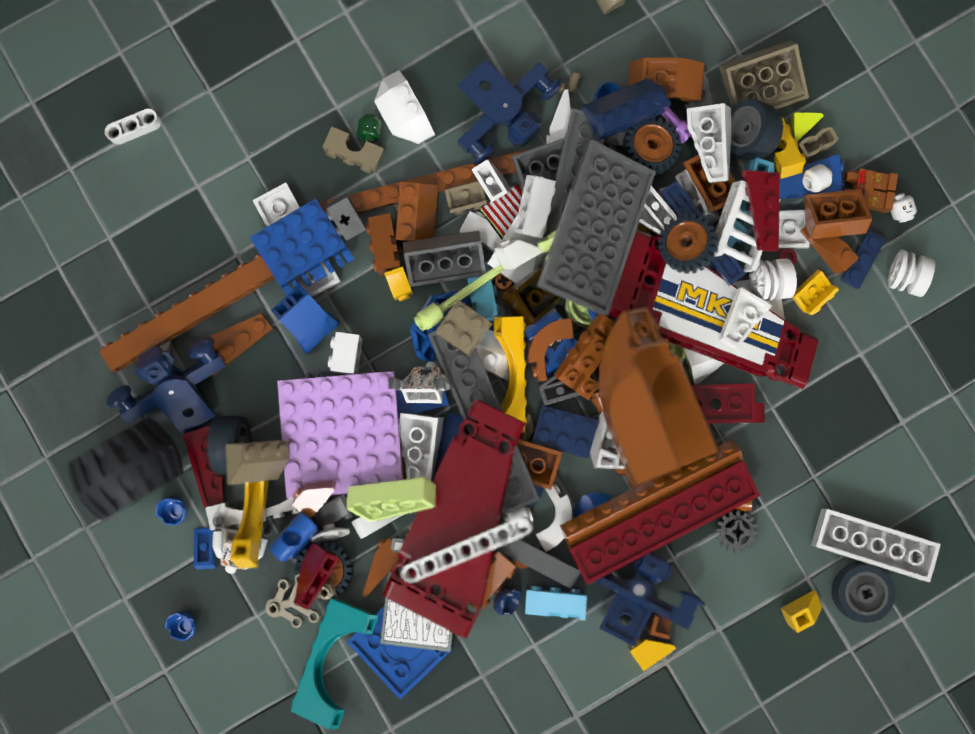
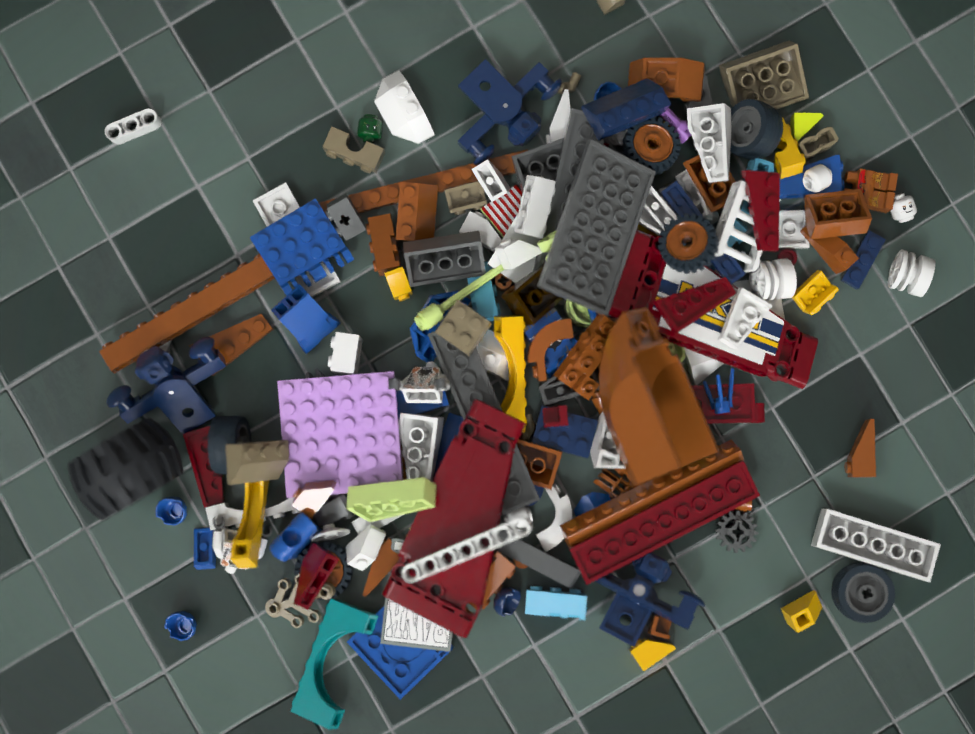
(365, 547): none -> white slope
(555, 416): none -> dark red panel
(610, 482): none -> dark orange arm
(688, 306): none -> dark red wing
(721, 404): none -> blue plant
(862, 459): none -> dark orange slope

